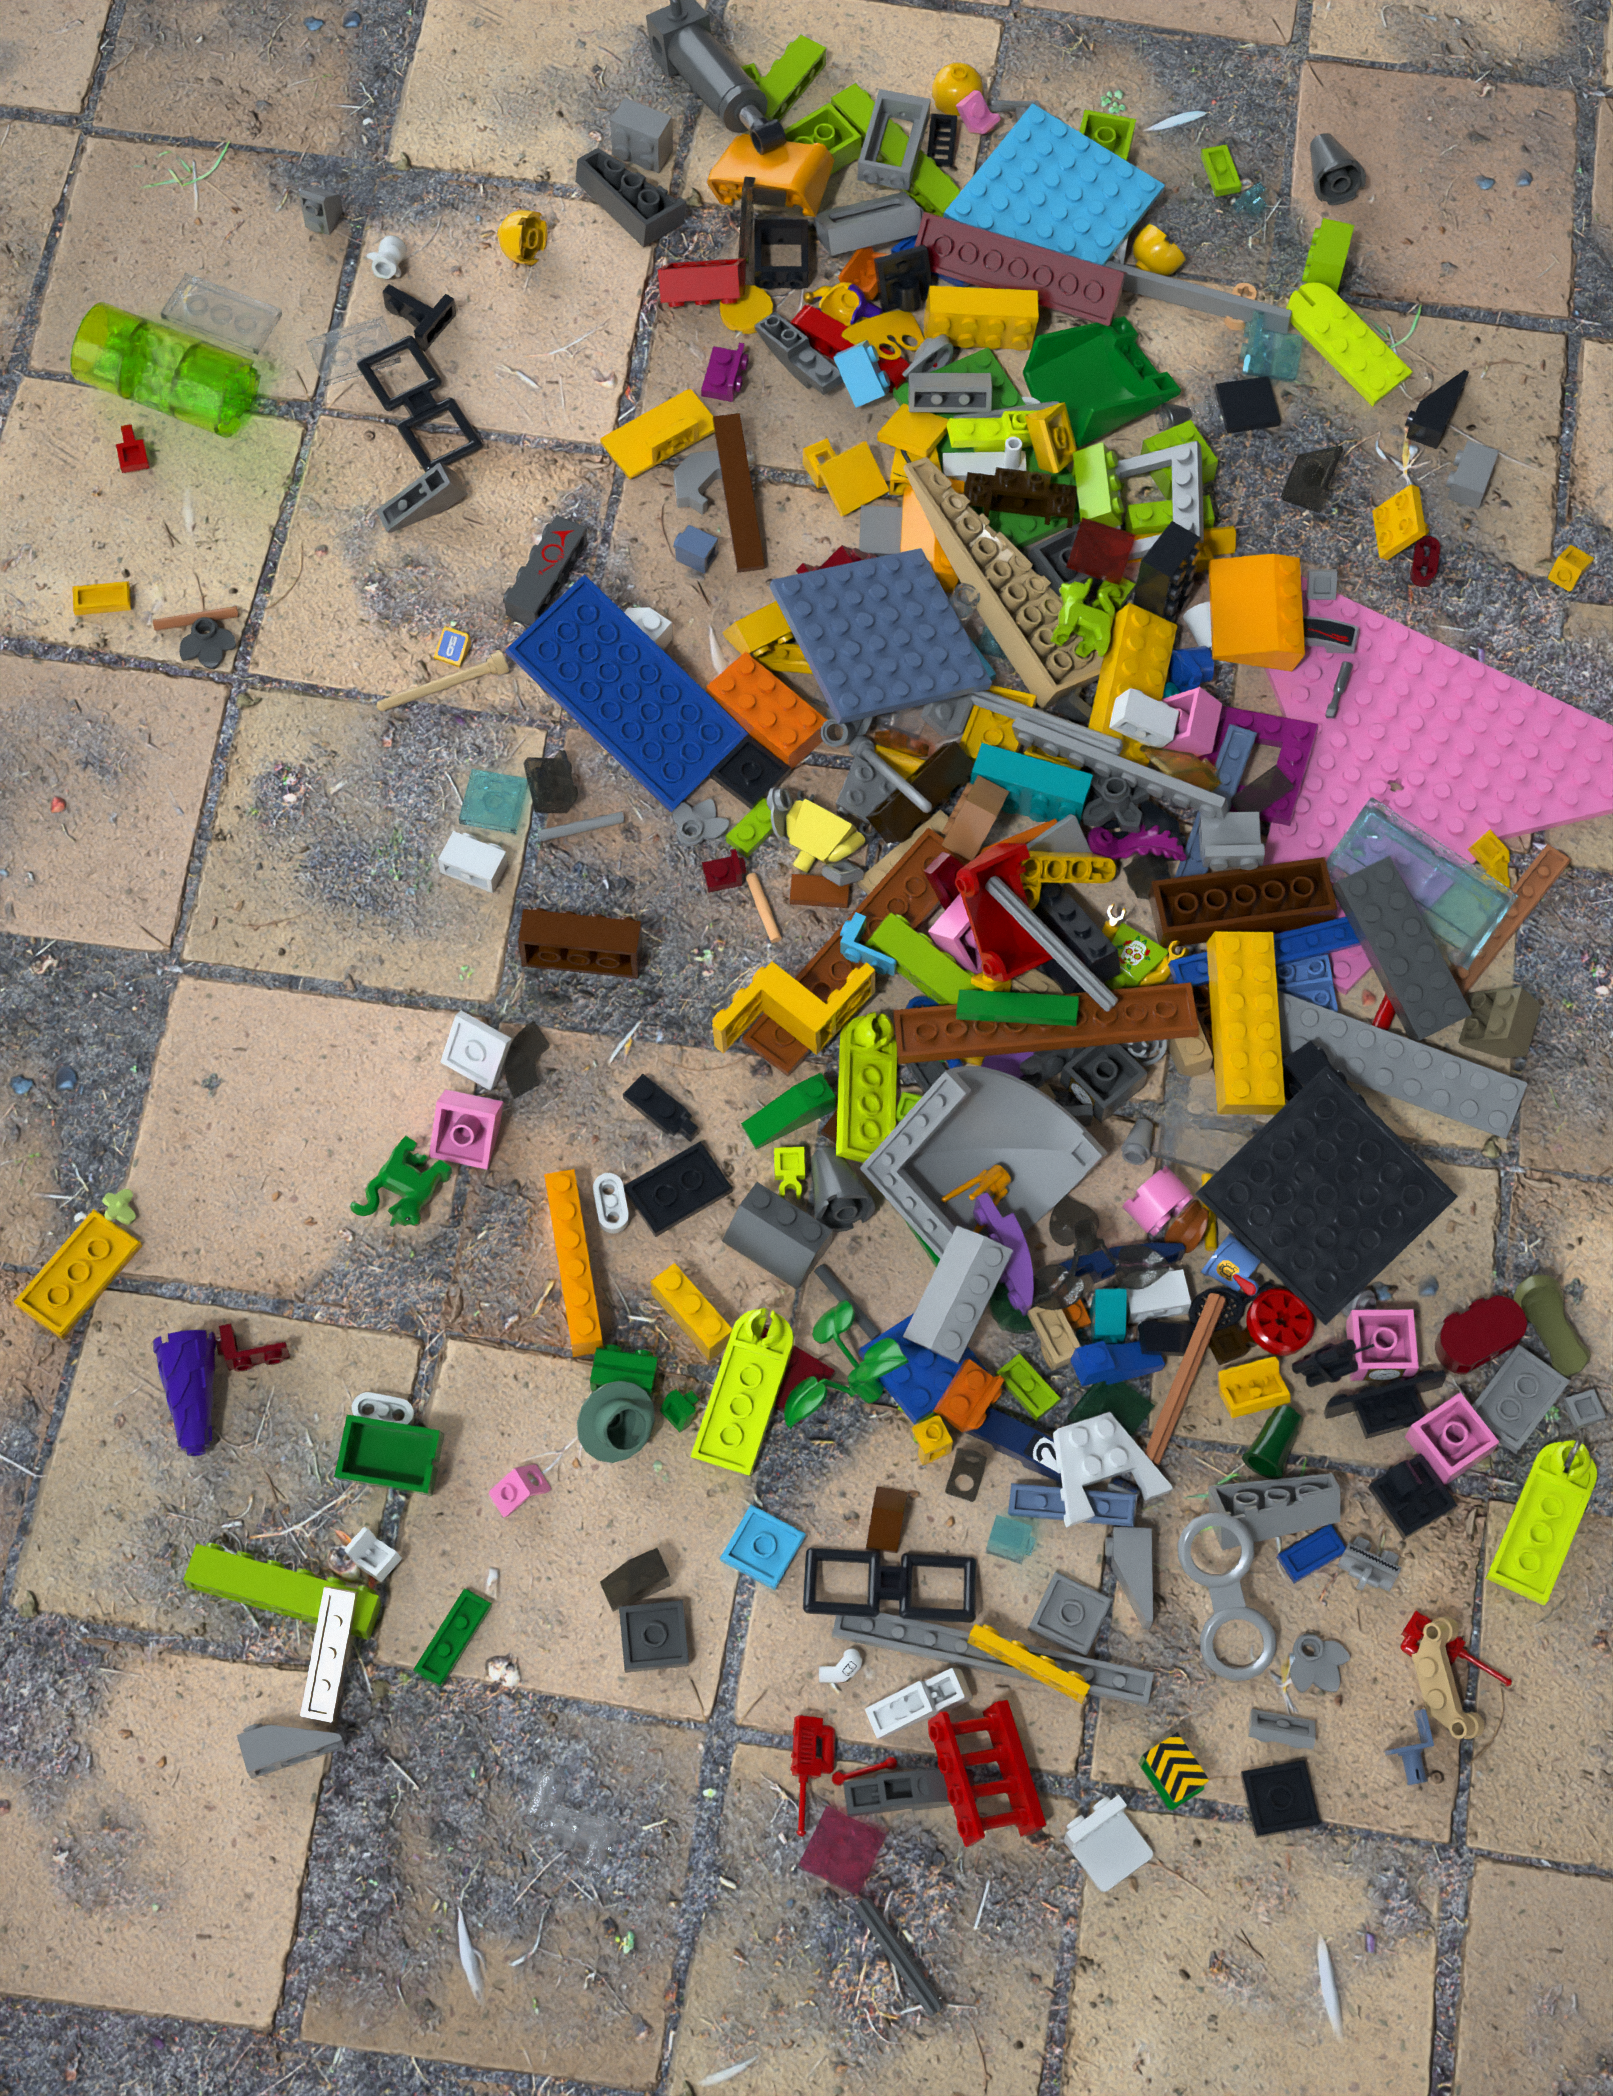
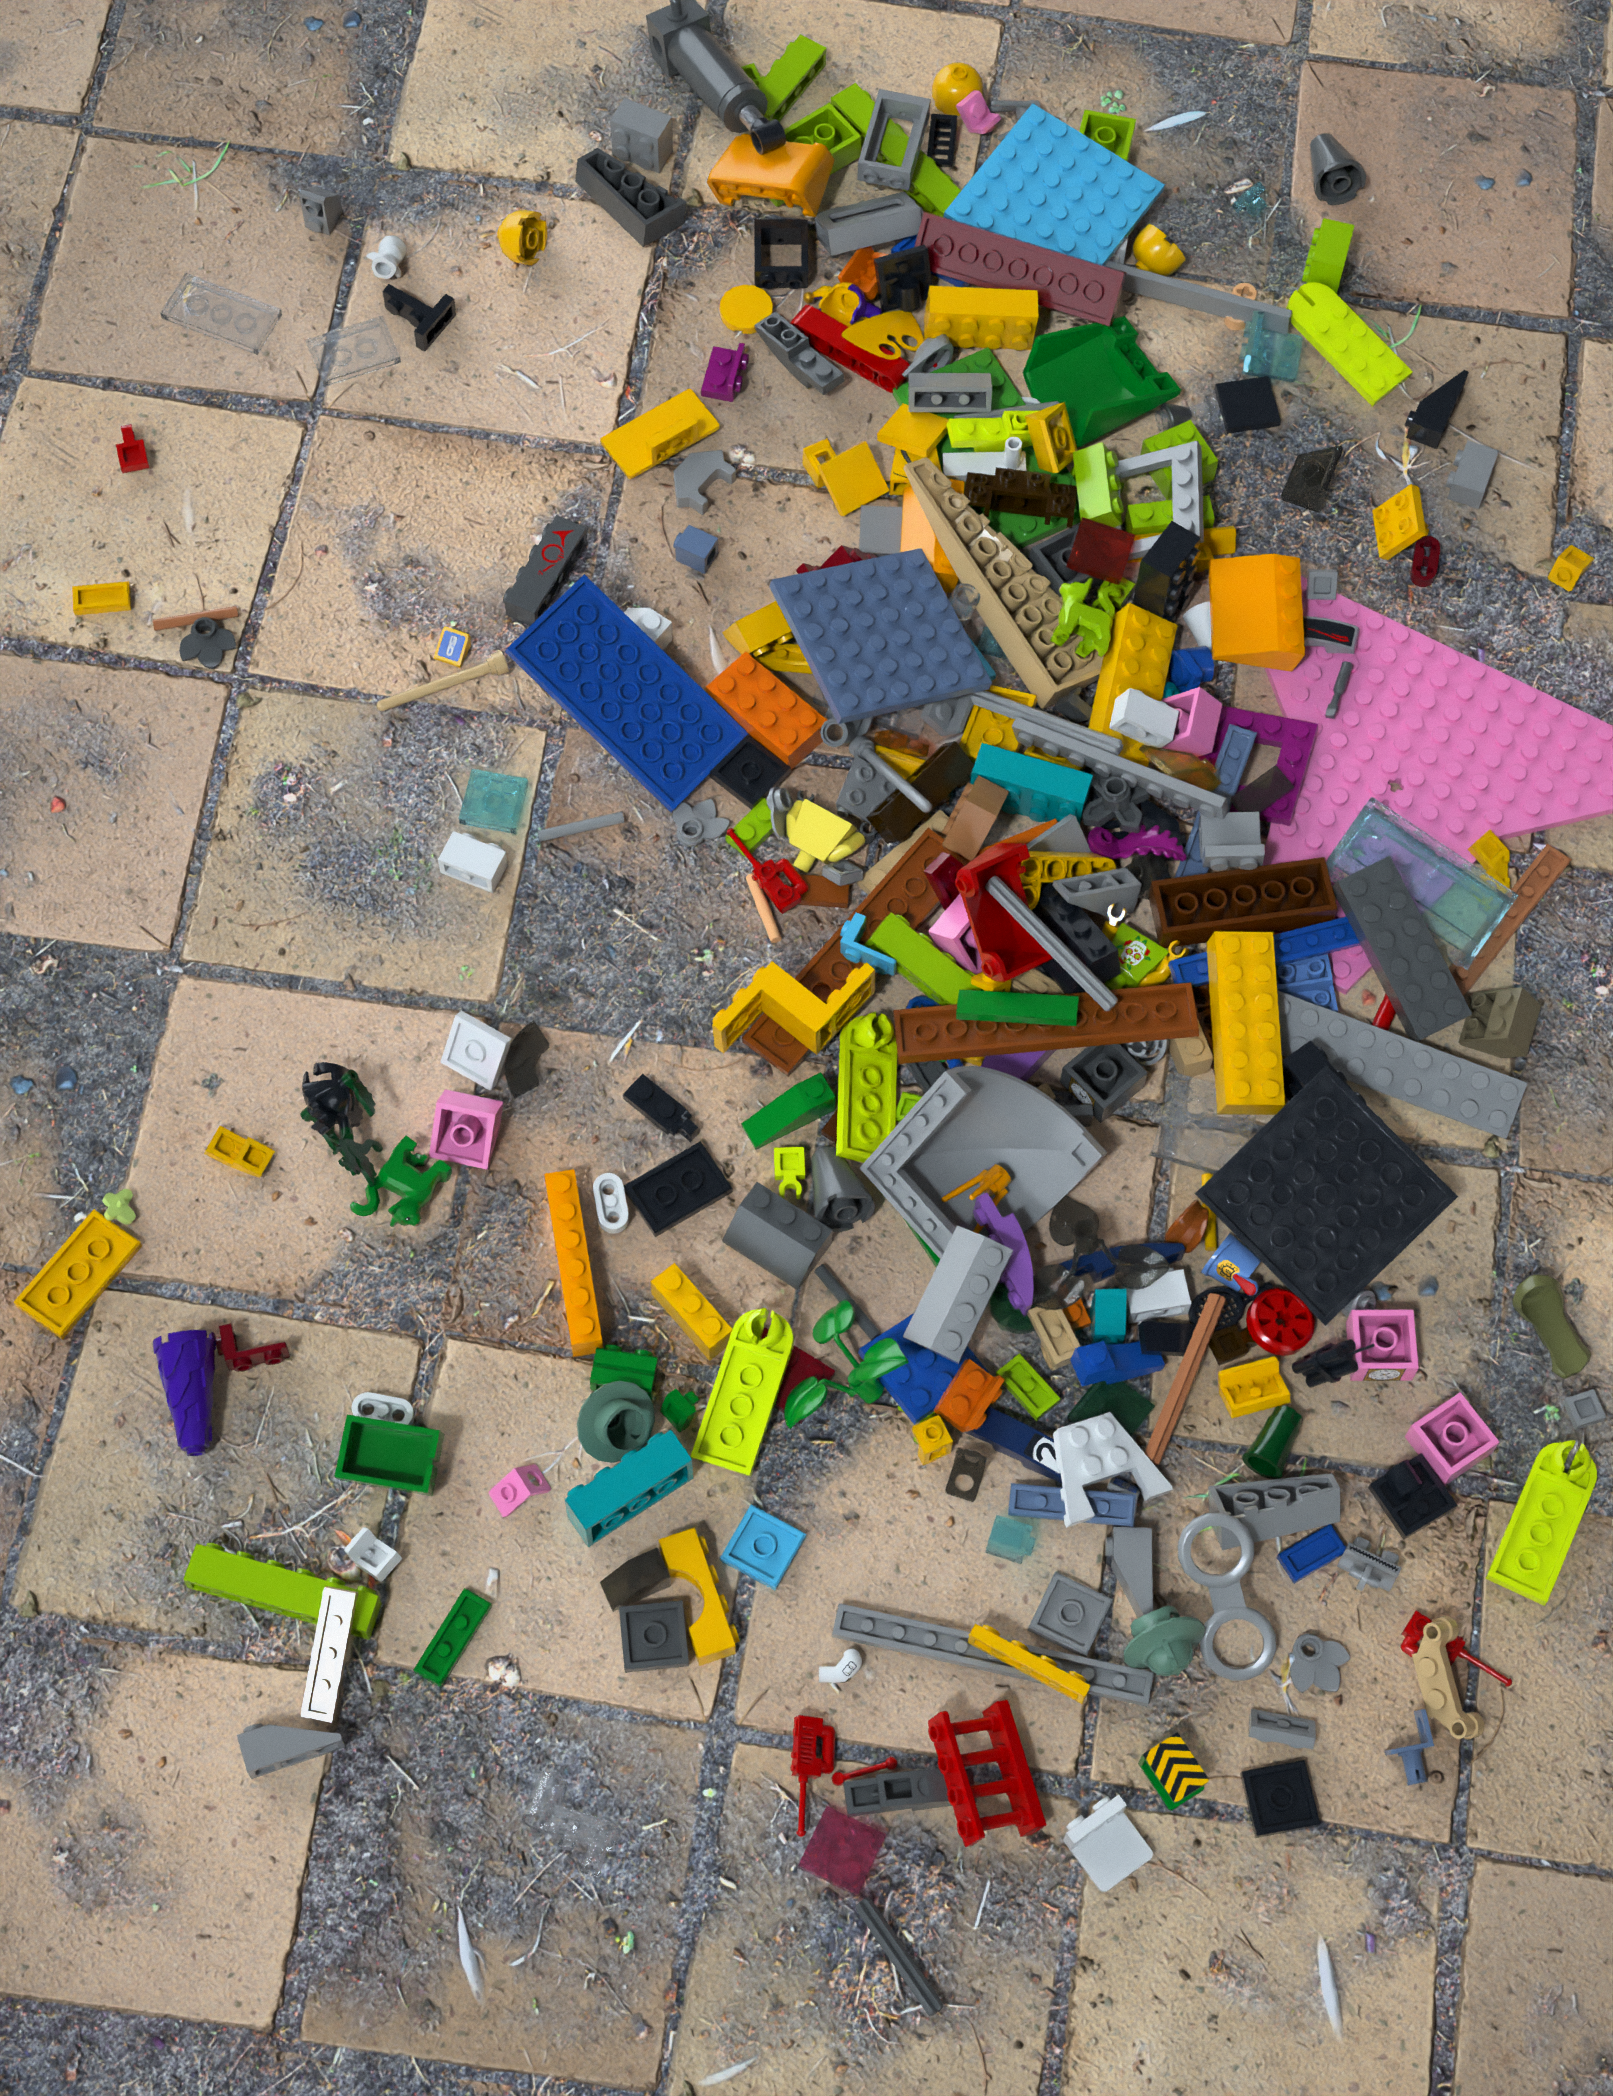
(163, 369): clear neon green cylinder -> none
(239, 1153): none -> yellow slope
(338, 1103): none -> helmet
(419, 403): black bar -> none
(423, 498): flat silver slope -> none
(551, 783): clear smoke bracket -> none
(580, 943): reddish brown brick -> none
(628, 1487): none -> teal brick
(685, 1559): none -> yellow arch
(702, 281): red slope -> none
(724, 872): dark red bracket -> none
(738, 493): reddish brown tile -> none
(753, 196): clear smoke piece -> none
(767, 877): none -> red piece
(862, 373): medium azure brick -> none
(886, 1519): reddish brown slope -> none
(890, 1584): black bar -> none
(919, 1702): white slope -> none
(1046, 1064): dark grey hinge -> none
(1101, 890): none -> light grey slope
(1138, 1143): light grey cone -> none
(1157, 1199): bright pink brick -> none
(1163, 1641): none -> sand green helmet
(1220, 170): lime plate -> none
(1389, 1406): black bracket -> none
(1480, 1334): dark red brick -> none
(1519, 1397): light grey plate -> none

